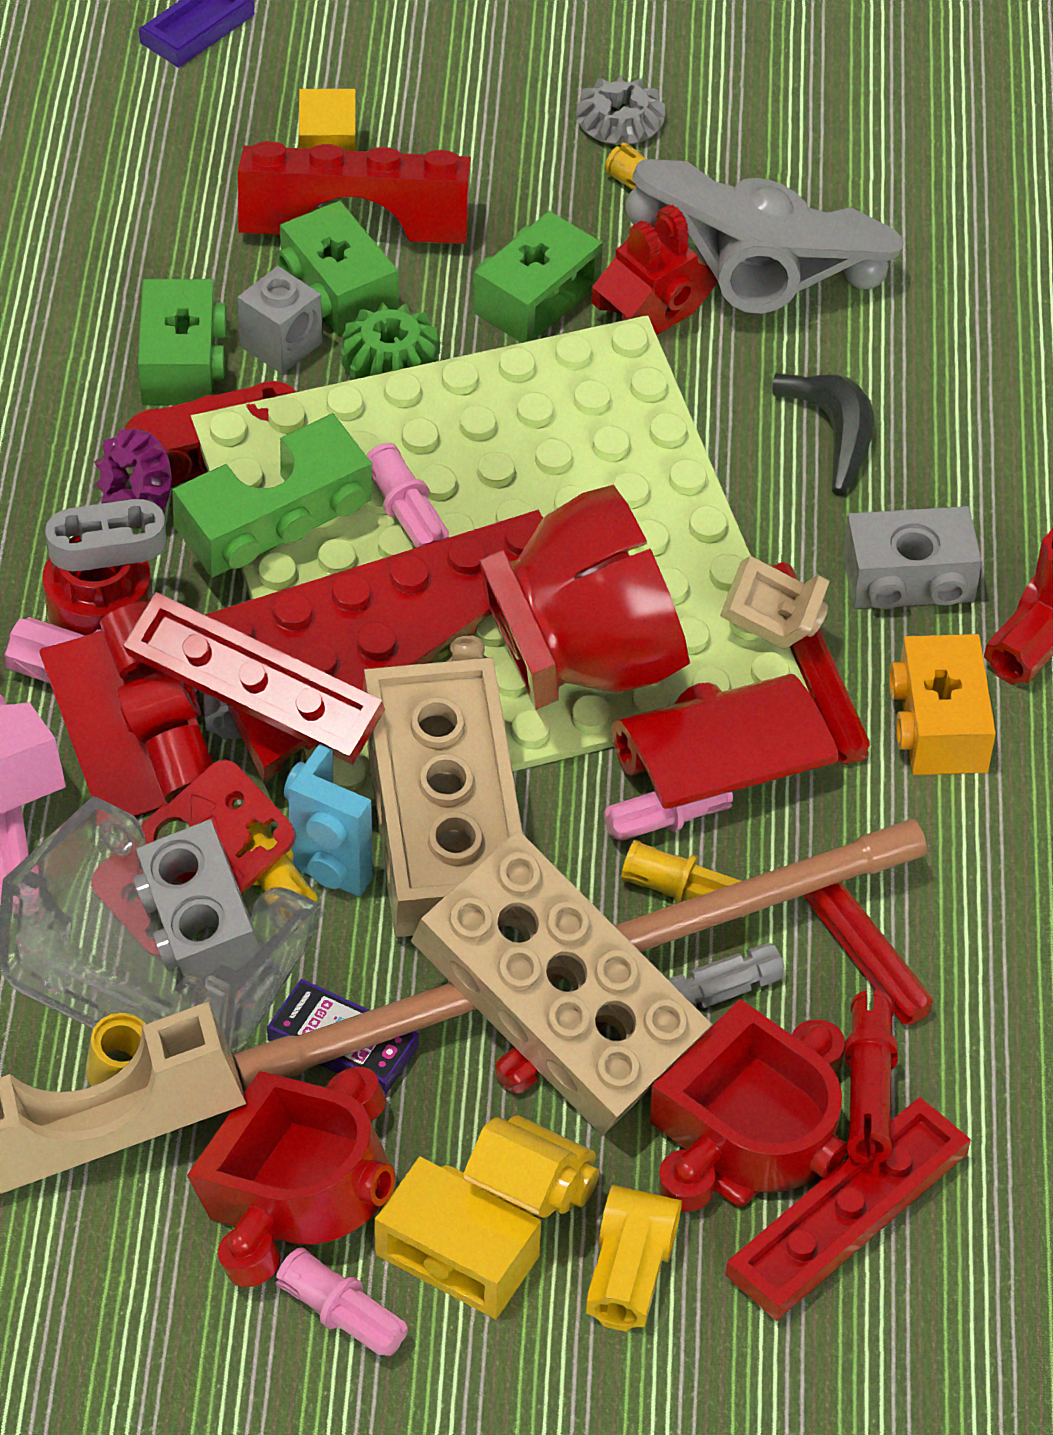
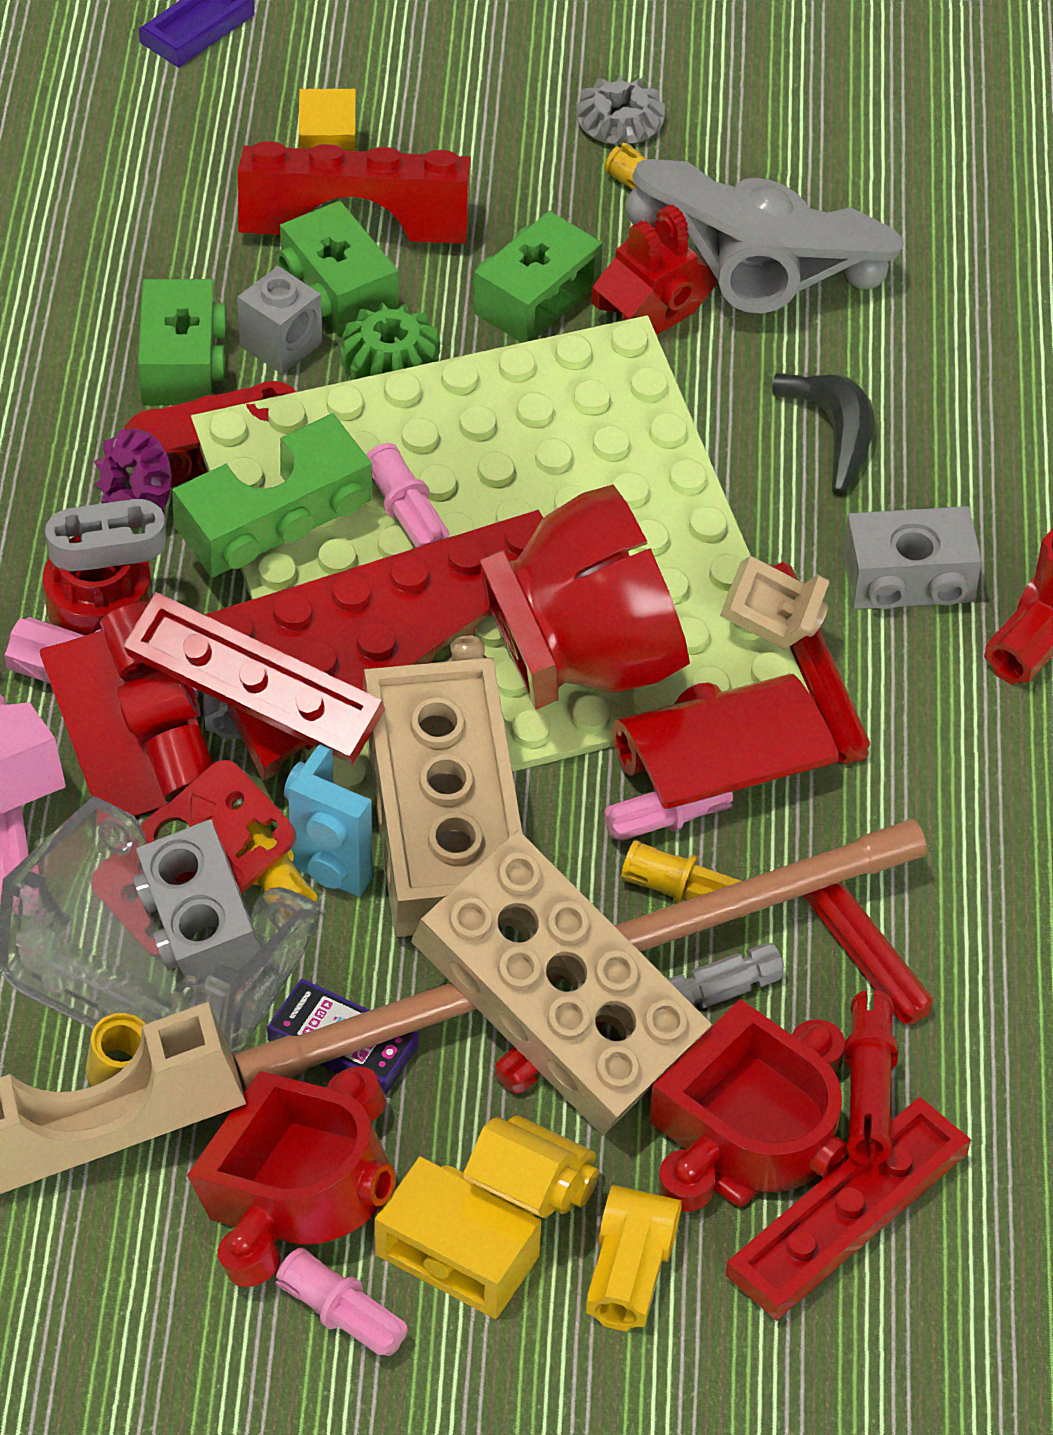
(944, 704): light orange brick -> none

